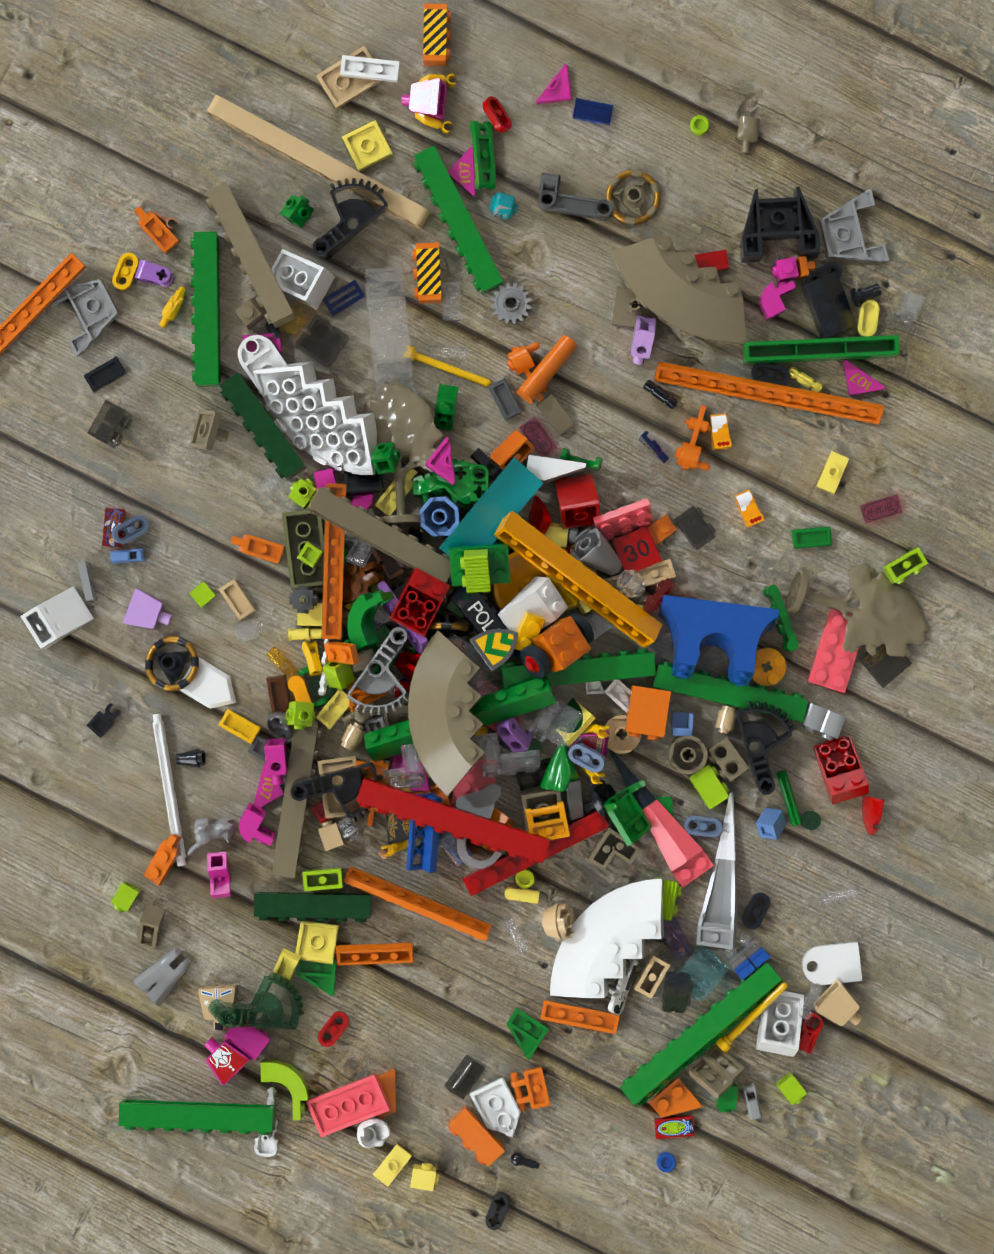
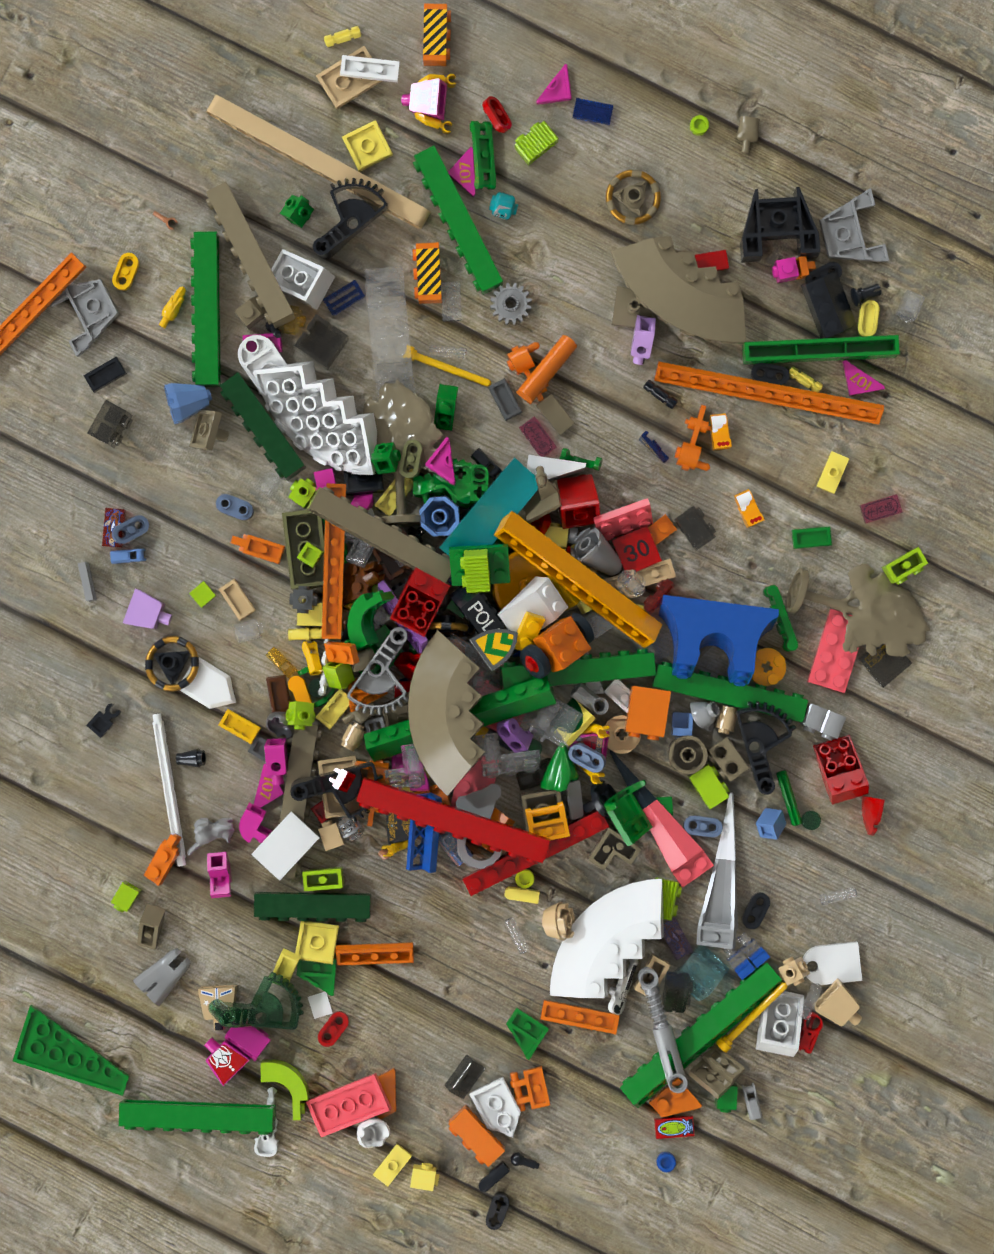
(57, 618): white slope -> none
(58, 1052): none -> green wing
(151, 273): medium lavender piece -> none
(156, 230): orange hinge -> none
(186, 400): none -> medium blue cone
(234, 507): none -> sand blue plate
(285, 845): none -> white tile
(320, 1005): none -> white sticker
(342, 36): none -> light yellow axle
(343, 780): none -> tile
(409, 458): none -> olive plate
(417, 903): orange plate -> none
(493, 1177): none -> black bar
(514, 446): orange brick -> none
(536, 142): none -> lime brick
(545, 499): none -> dark tan plate
(569, 203): dark grey piece -> none
(588, 698): none -> light grey piece
(663, 1032): none -> light grey piece
(704, 714): none -> light grey piece
(770, 300): dark pink brick -> none
(791, 1089): lime brick -> none
(793, 971): none -> tan brick

